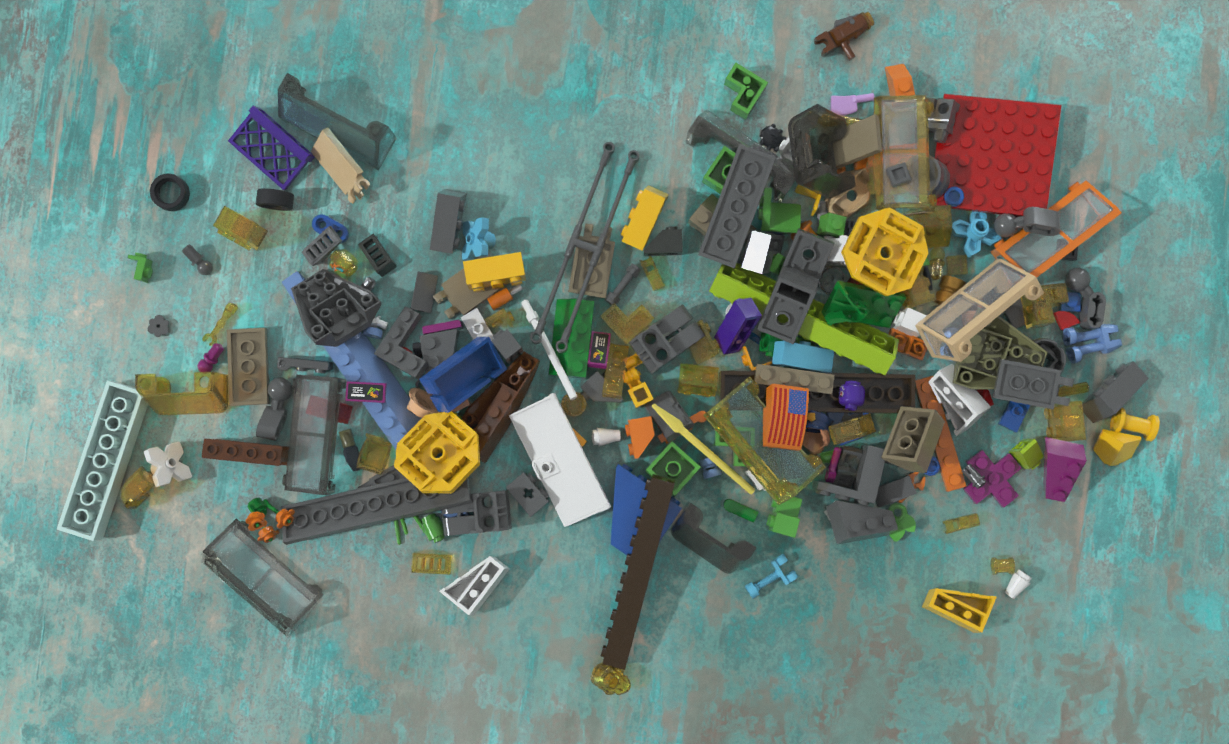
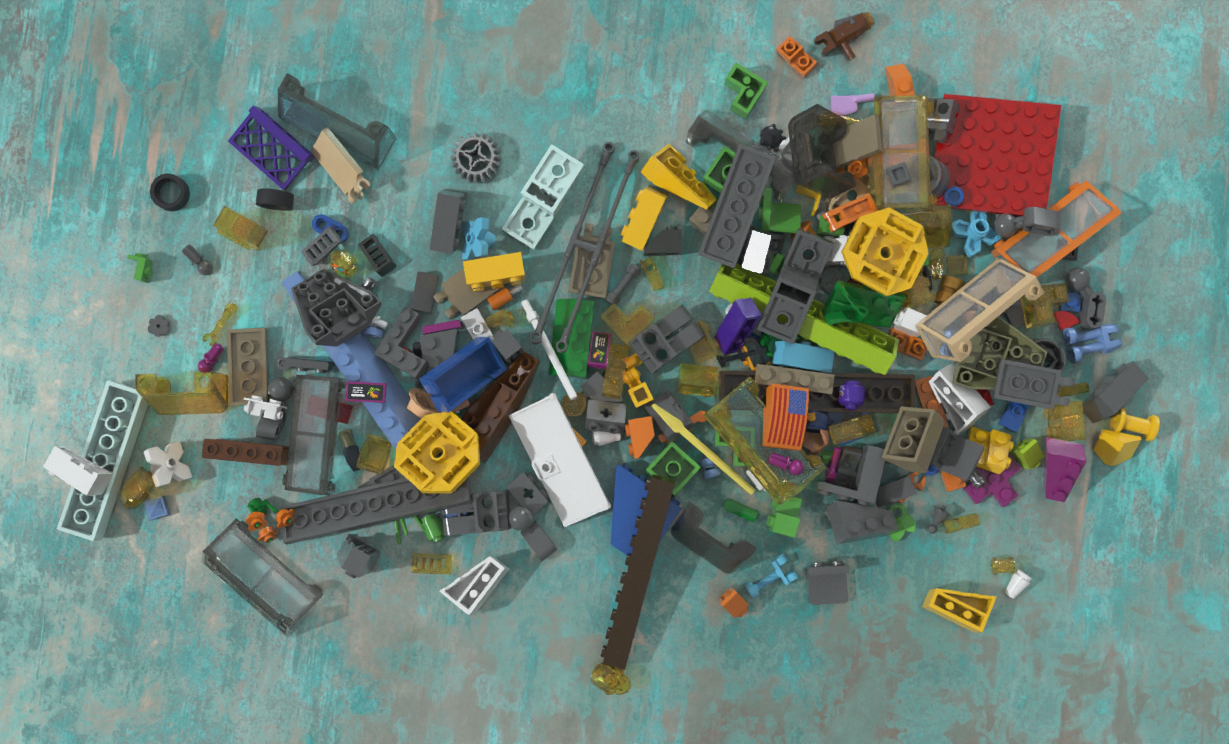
(77, 471): none -> white wedge
(156, 508): none -> medium blue tile
(256, 406): none -> white hinge
(357, 557): none -> dark grey wedge
(468, 154): none -> light grey gear
(521, 520): none -> dark grey beam
(543, 197): none -> light aqua bracket
(605, 417): none -> dark grey brick
(670, 172): none -> yellow wedge
(733, 603): none -> orange slope
(760, 350): none -> black piece
(795, 467): none -> magenta axle
(796, 57): none -> orange slope
(827, 583): none -> dark grey bracket
(850, 212): none -> orange plate
(858, 169): none -> orange plate
(939, 515): none -> dark grey piece
(956, 455): none -> dark grey bracket
(996, 449): none -> yellow plate

